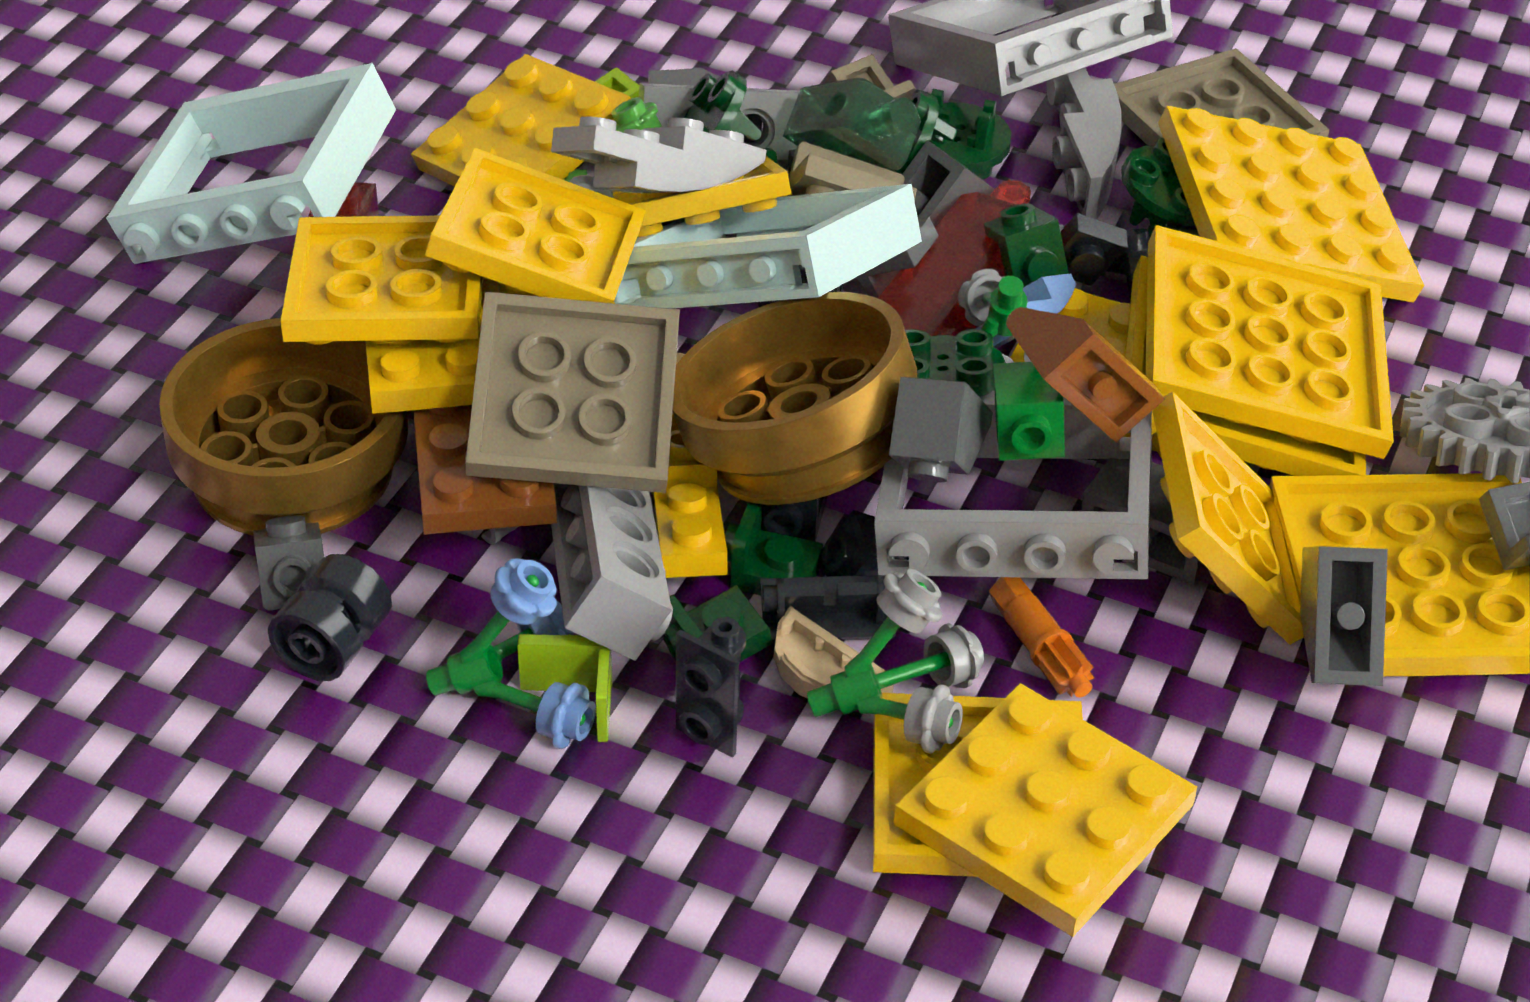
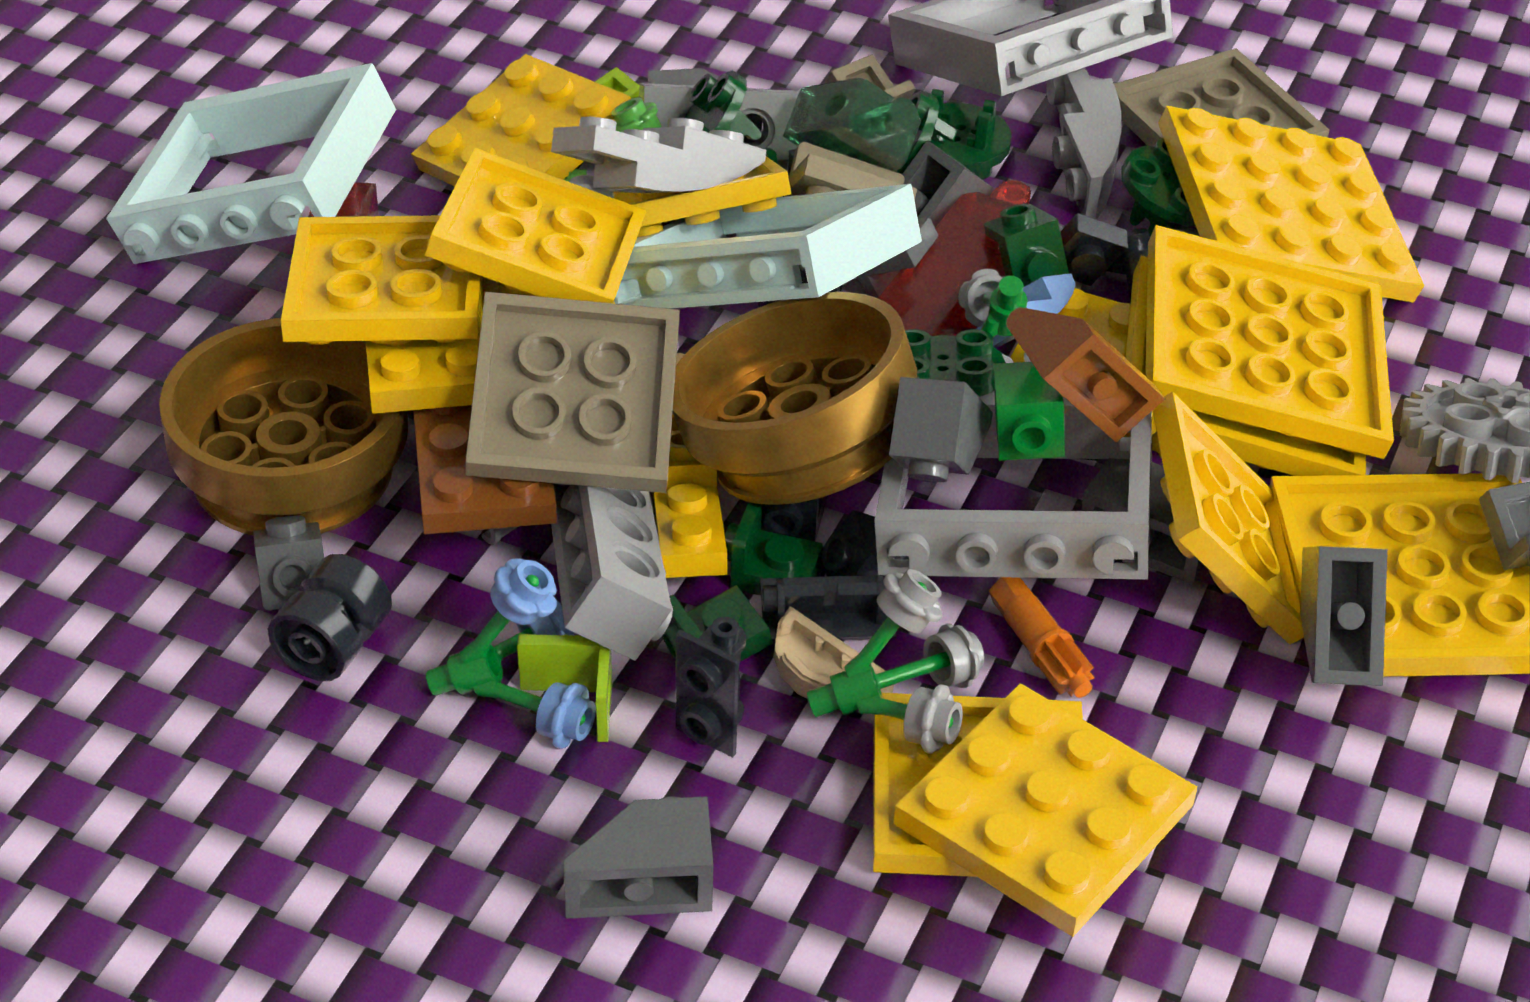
(644, 862): none -> dark grey slope

